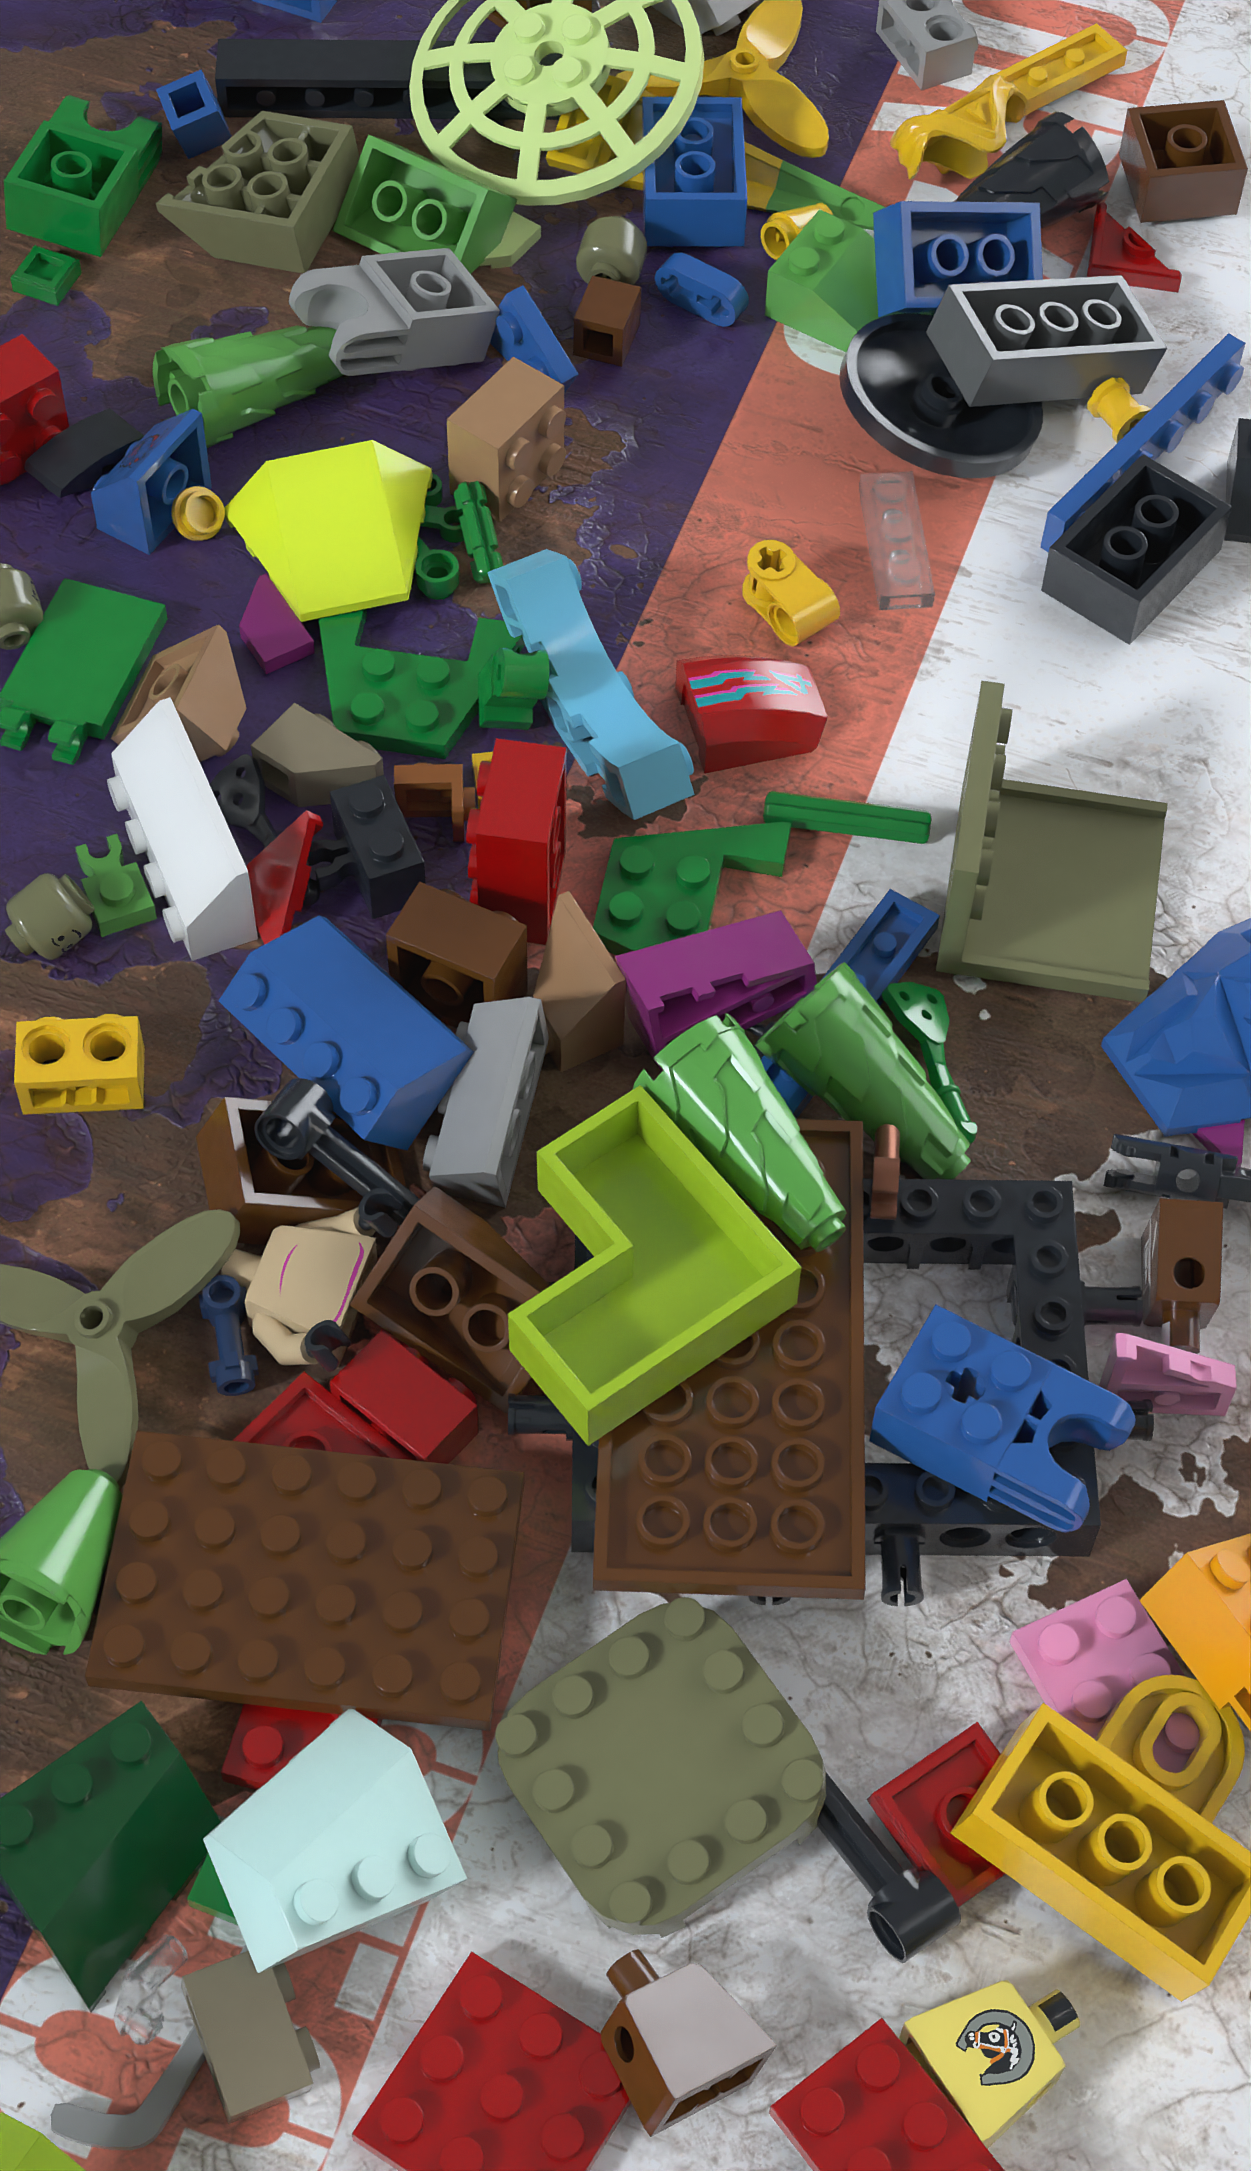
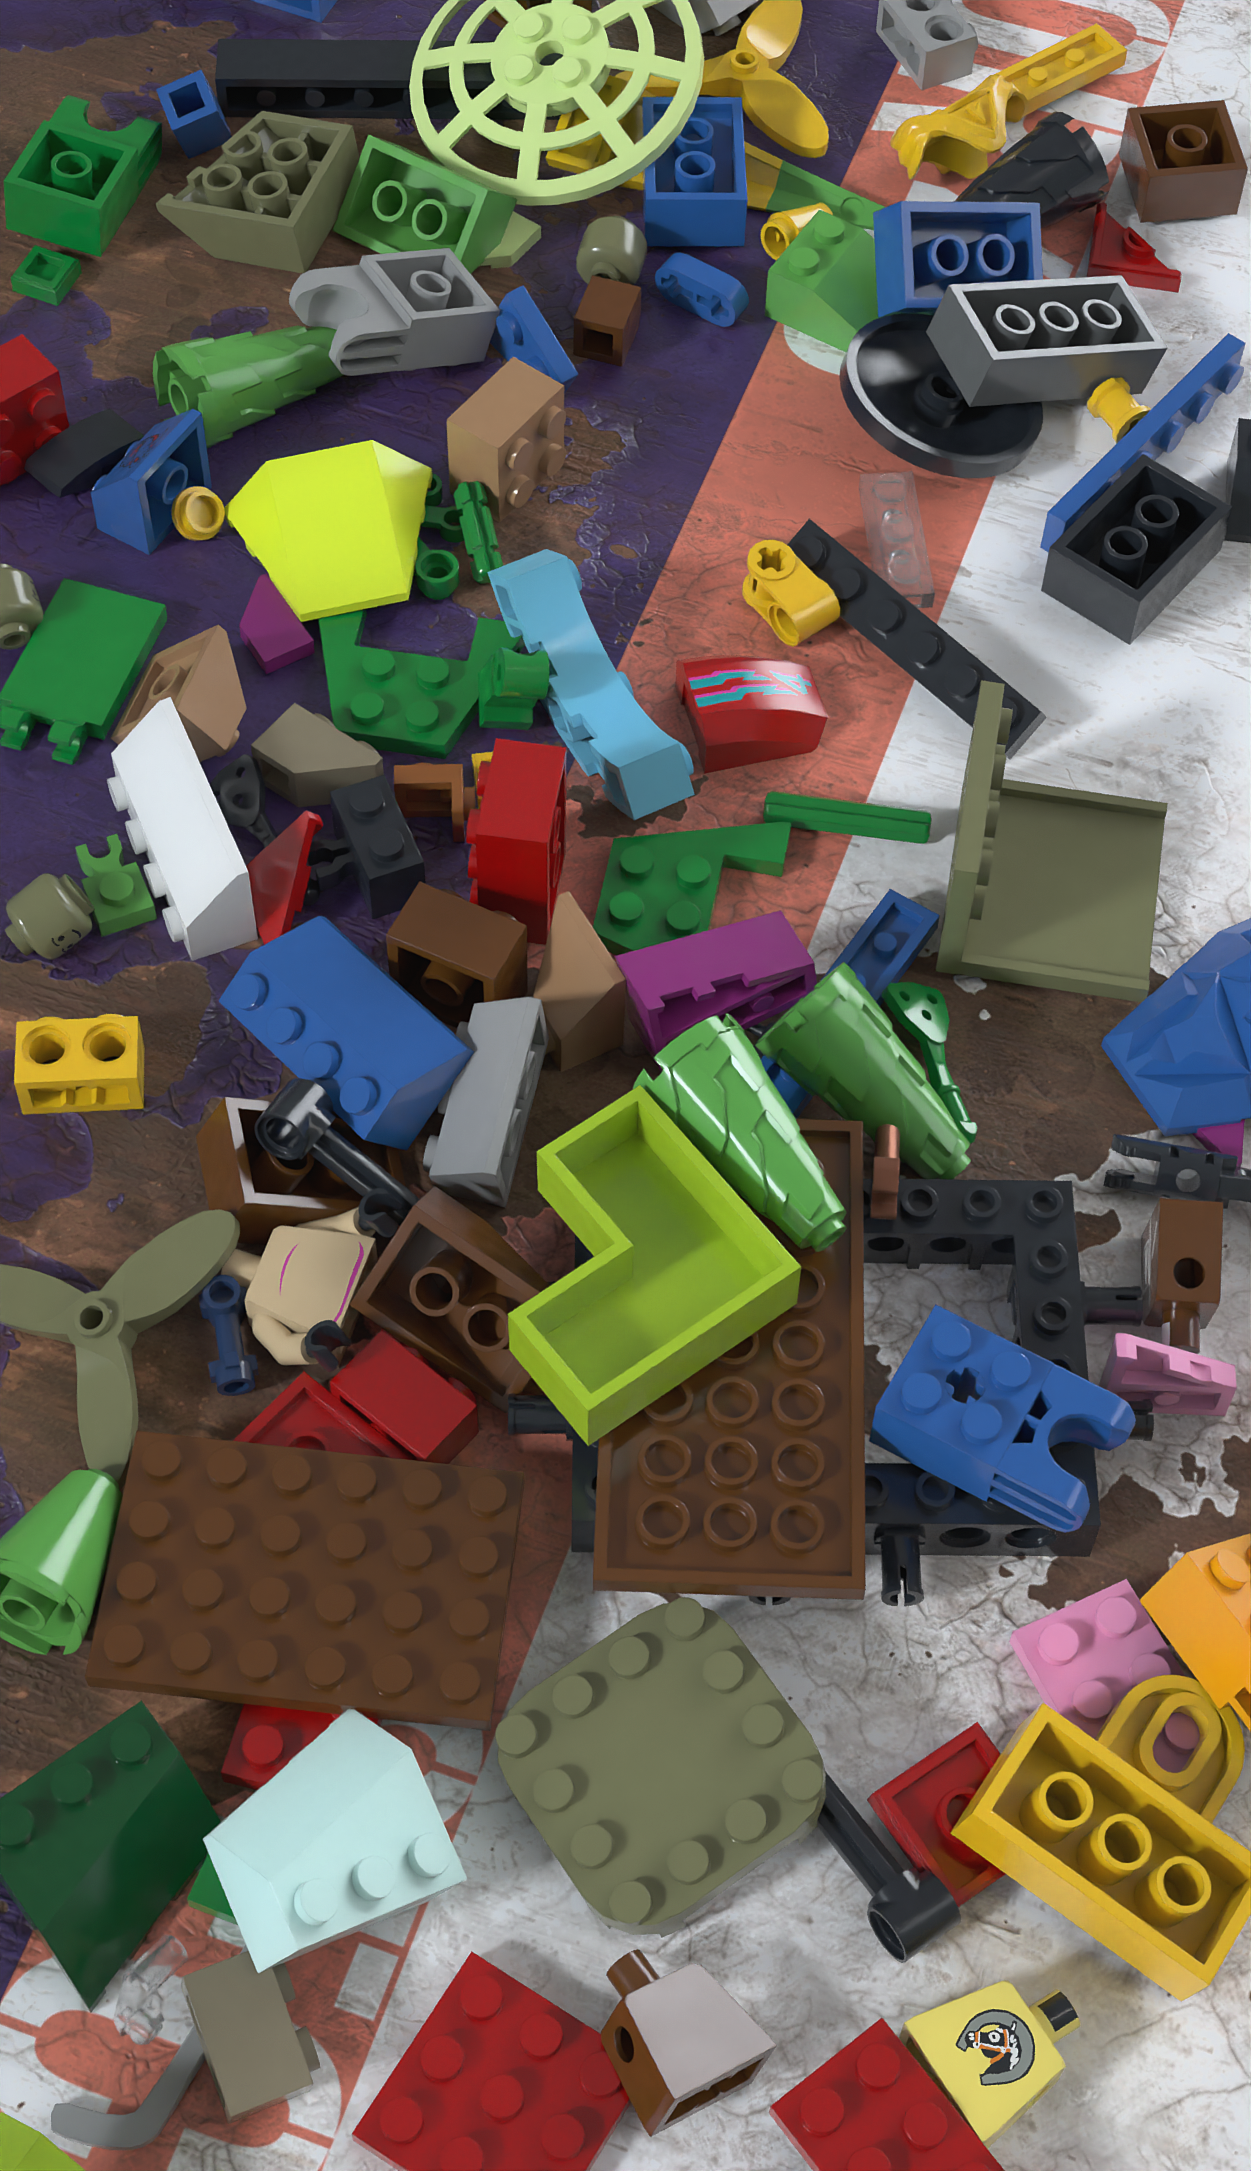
(909, 635): none -> black plate

